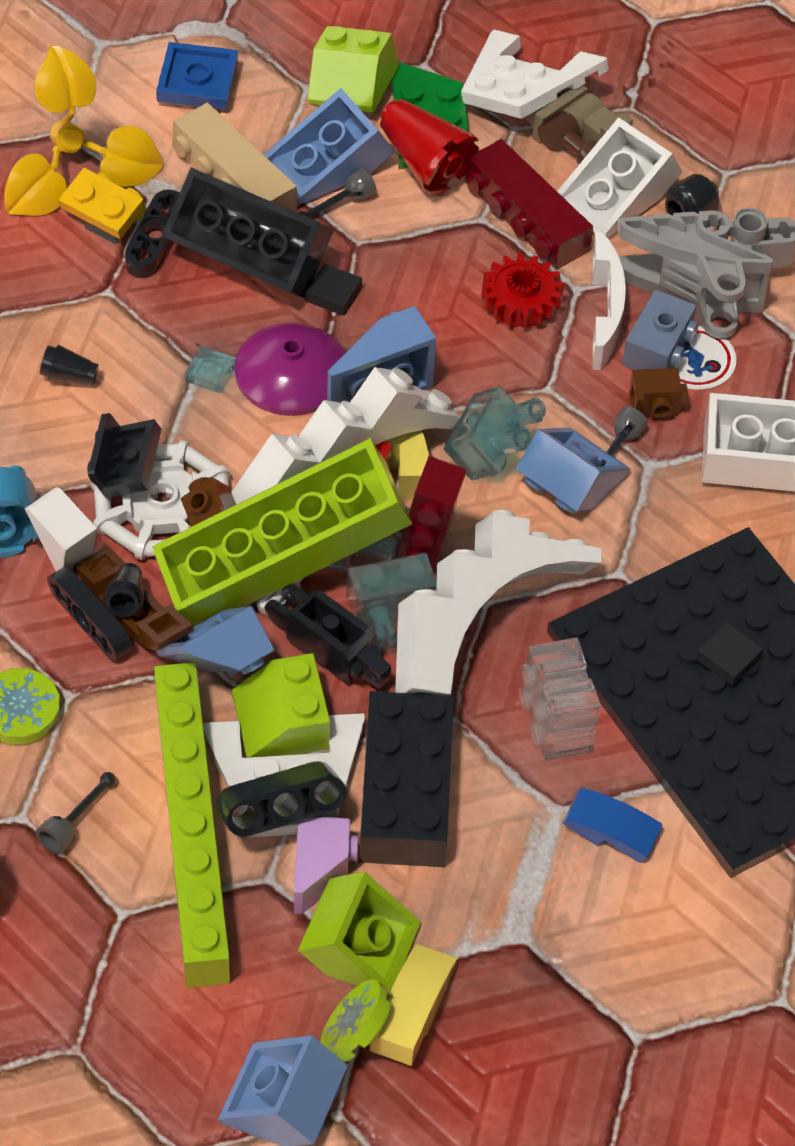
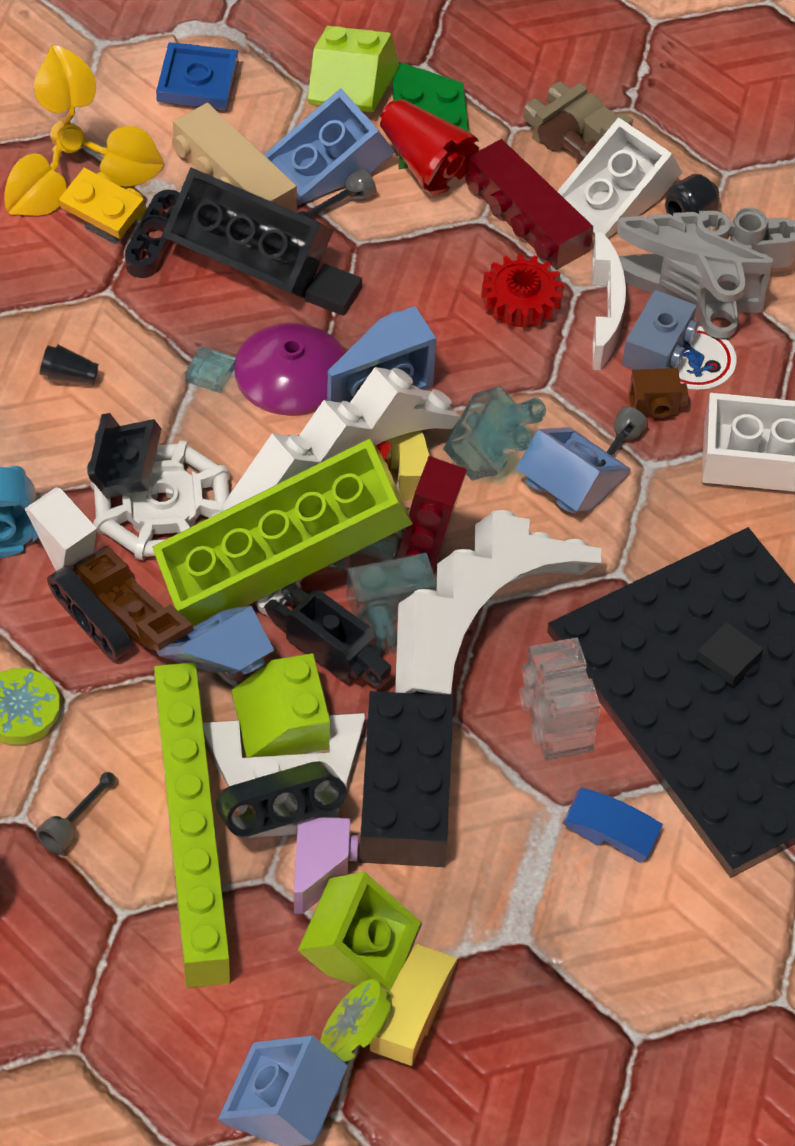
(125, 592): black cone -> none
(206, 499): reddish brown brick -> none
(522, 87): white wing -> none

